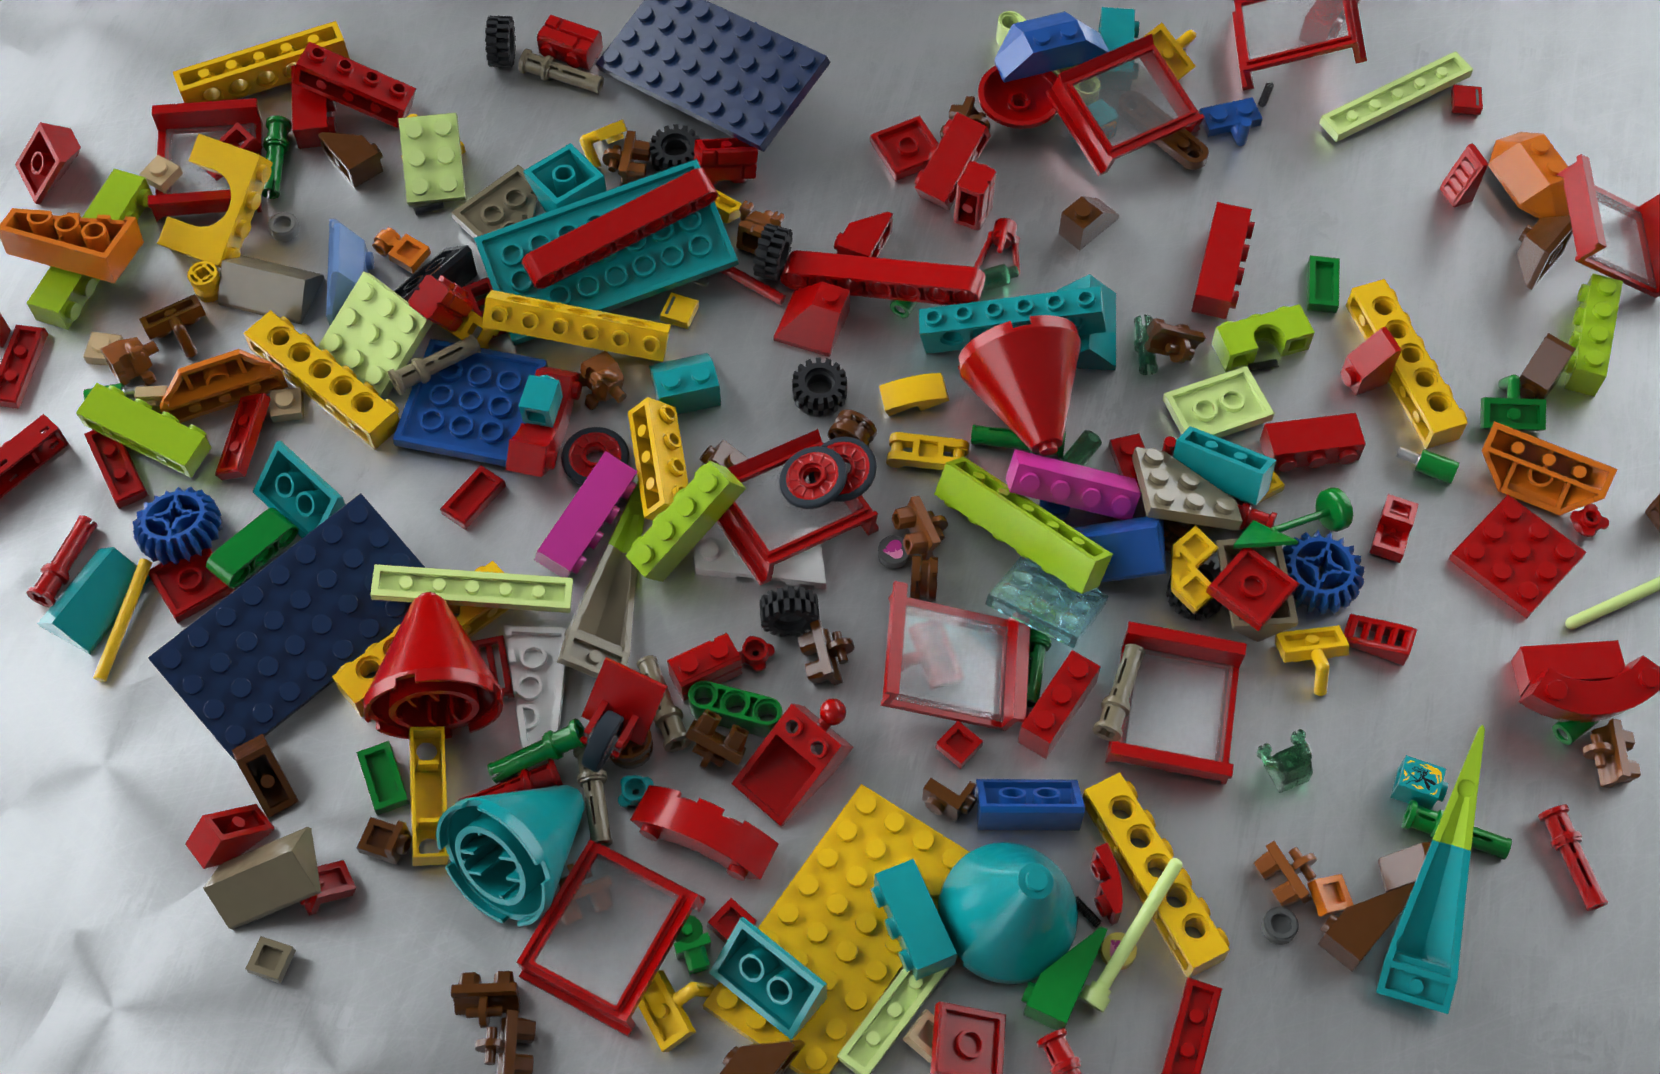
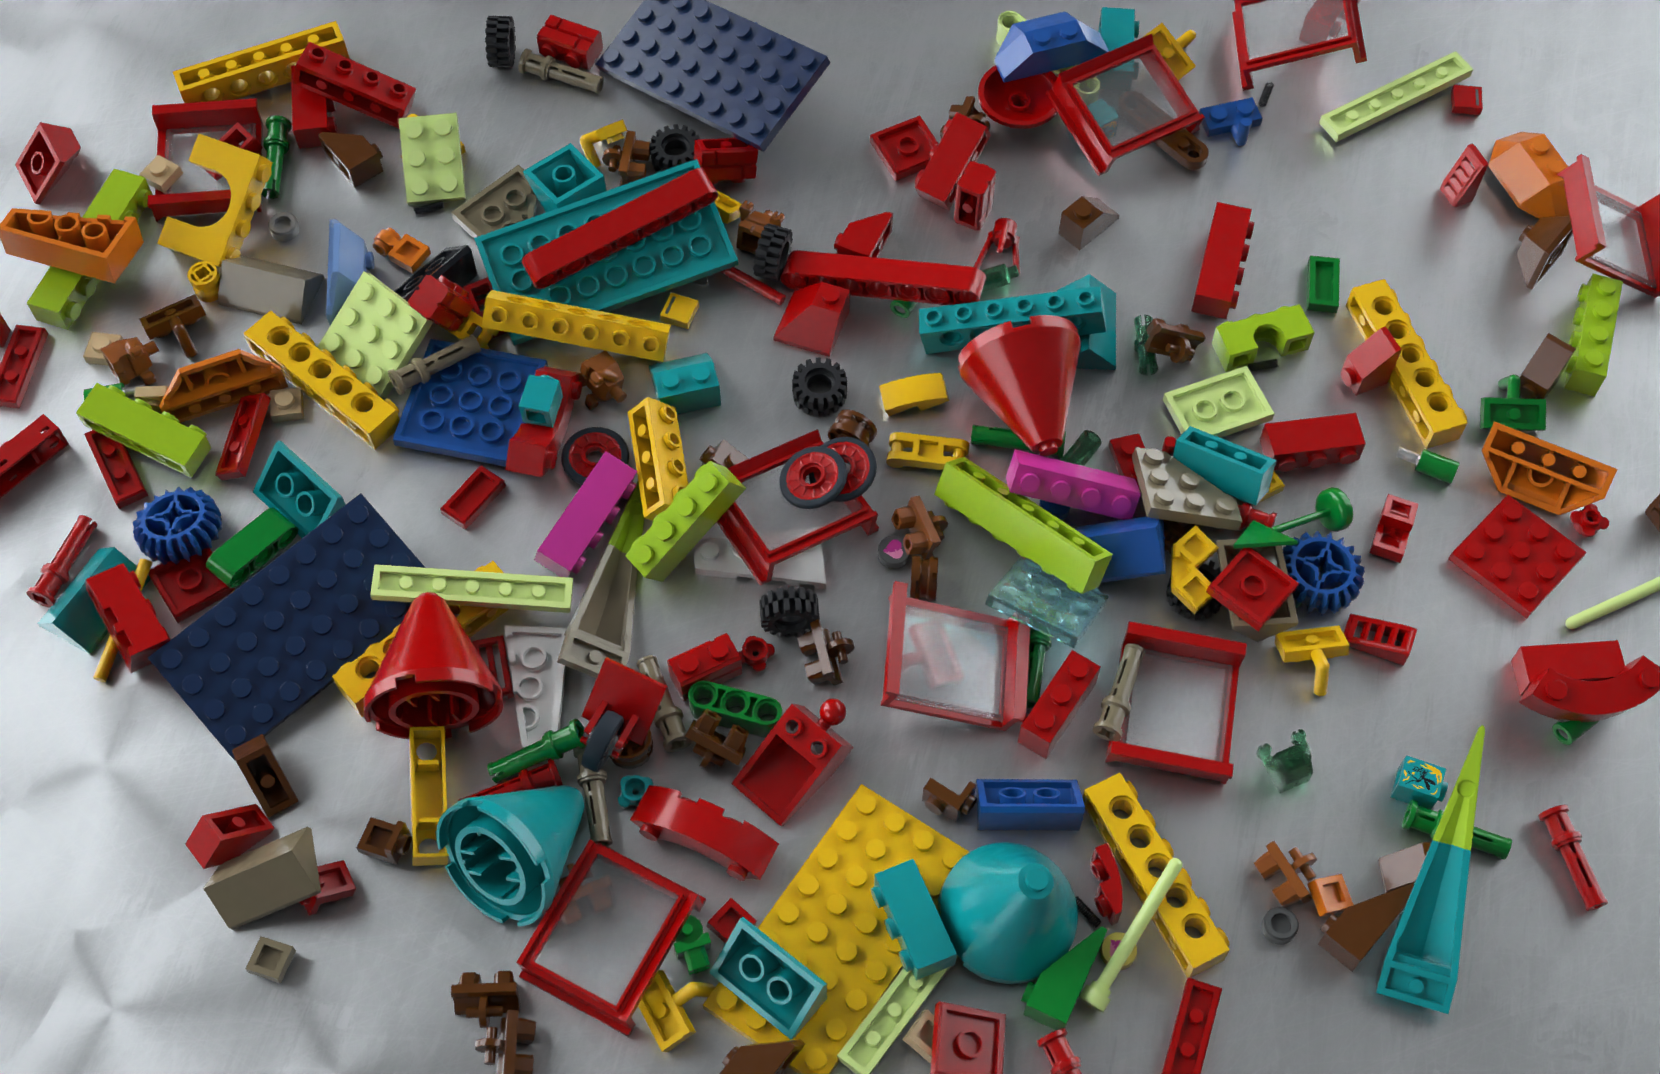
(127, 615): none -> red wedge
(383, 778): green tile -> none
(959, 744): red plate -> none
(1609, 751): dark orange hips -> none

